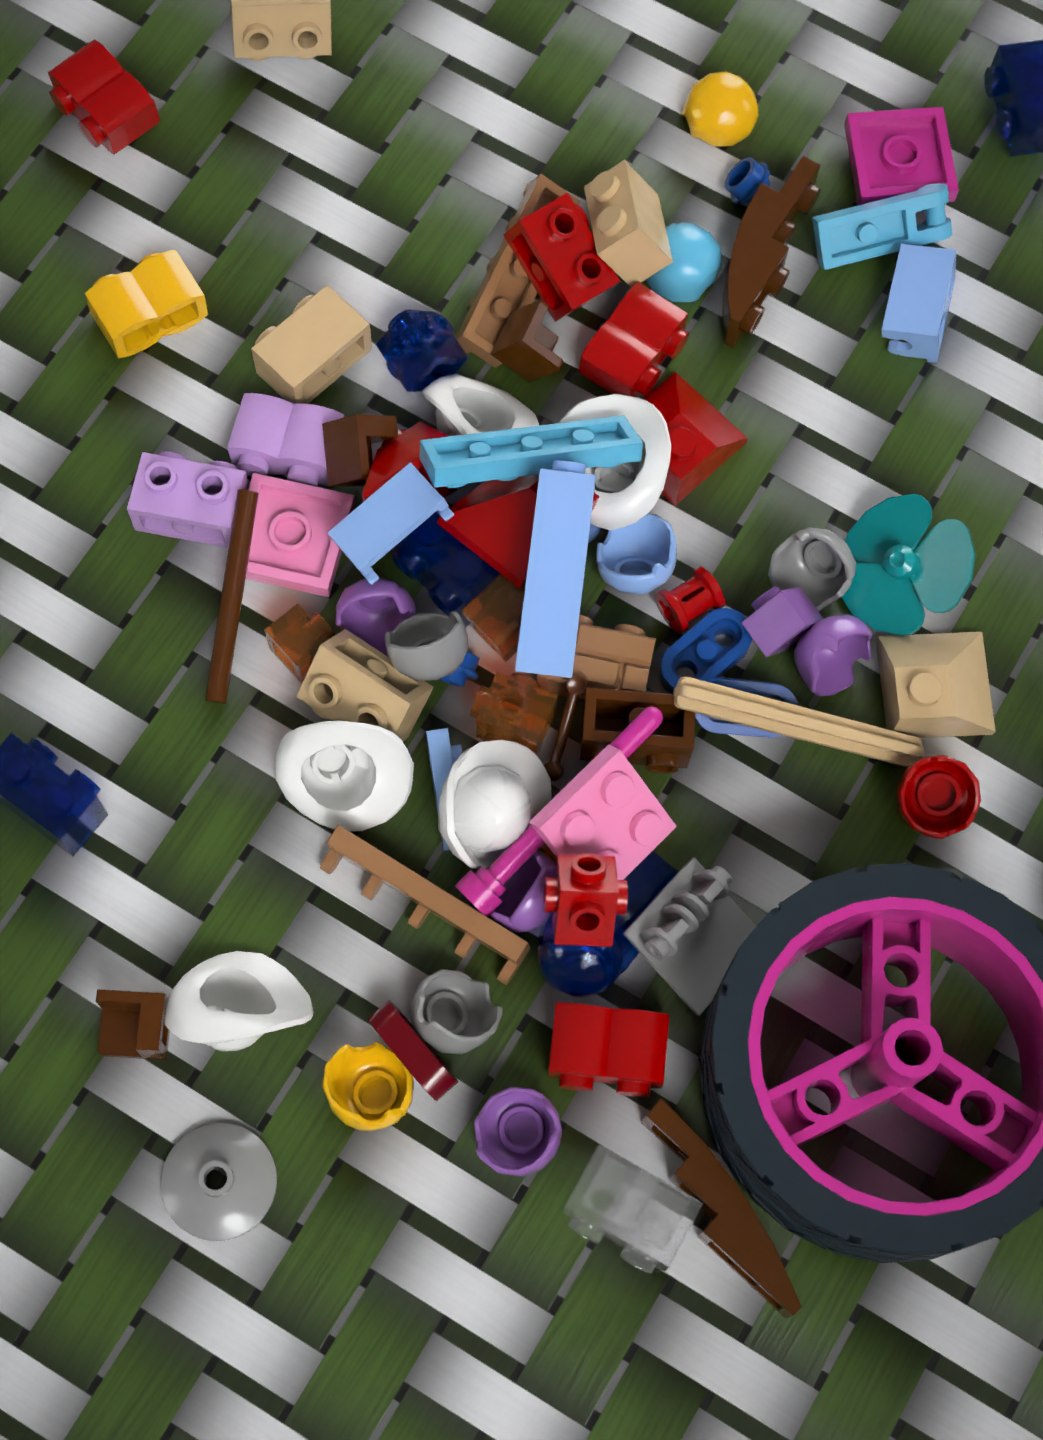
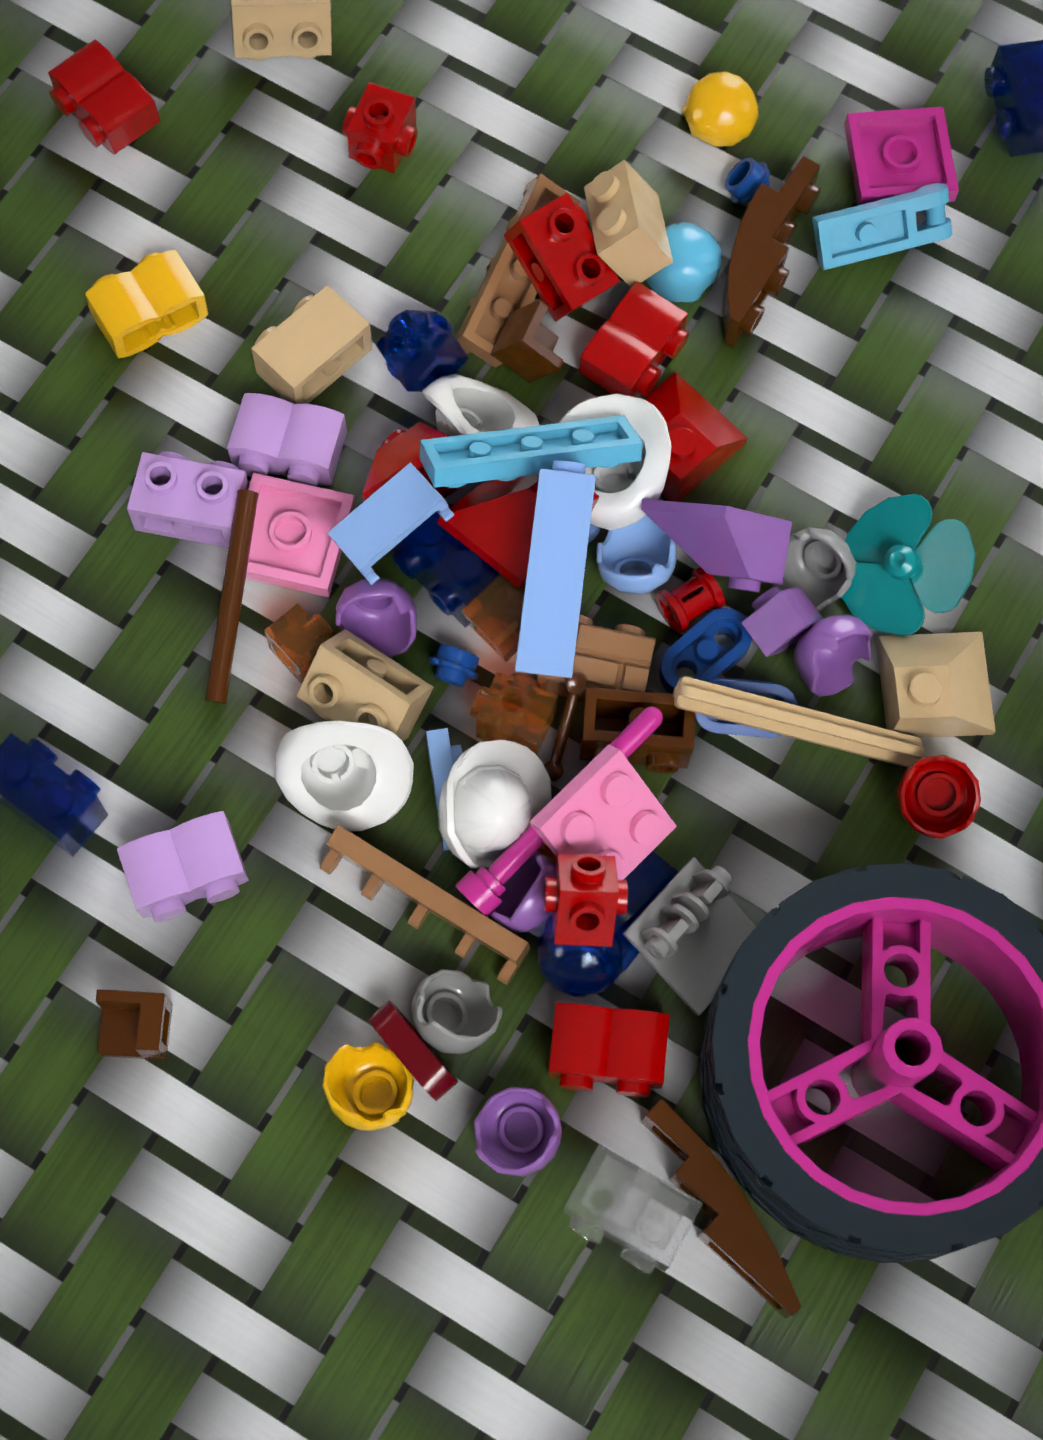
(183, 866): none -> lavender brick
(235, 1001): white hat -> none
(239, 1203): light grey dish -> none
(350, 449): reddish brown panel -> none
(381, 128): none -> red brick
(428, 645): light grey hair -> none
(726, 540): none -> medium lavender slope
(919, 301): light blue hinge -> none

